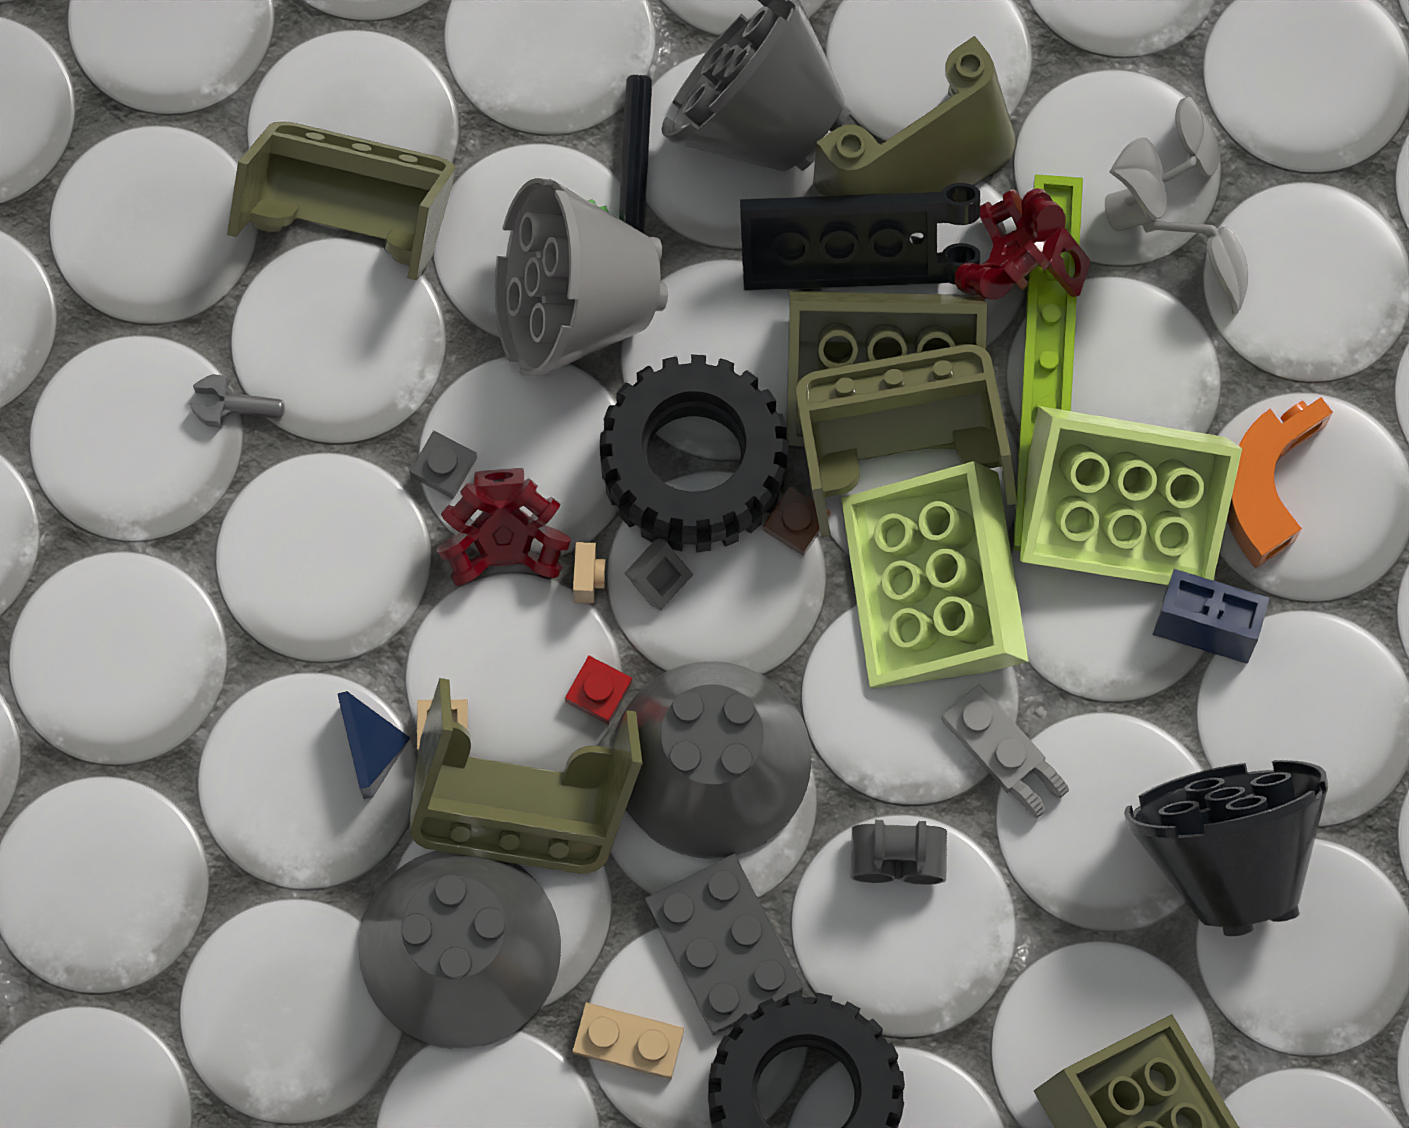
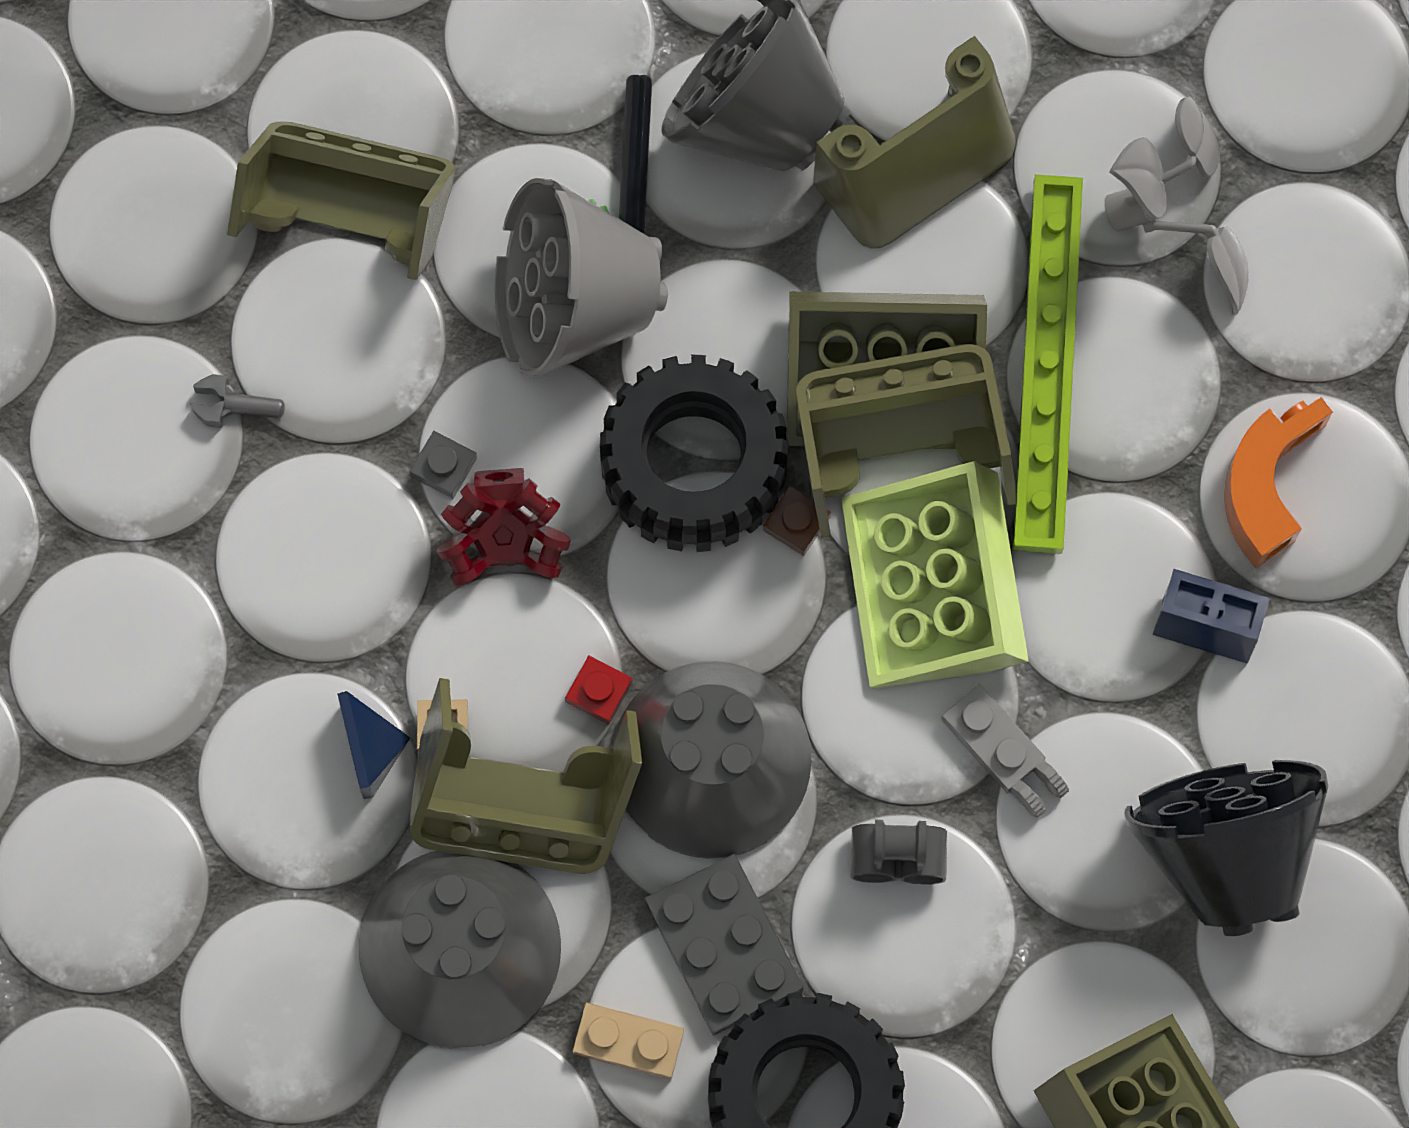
(588, 573): tan plate -> none
(658, 574): dark grey plate -> none
(855, 239): black hinge -> none
(1035, 242): dark red piece -> none
(1125, 497): yellowish green slope -> none

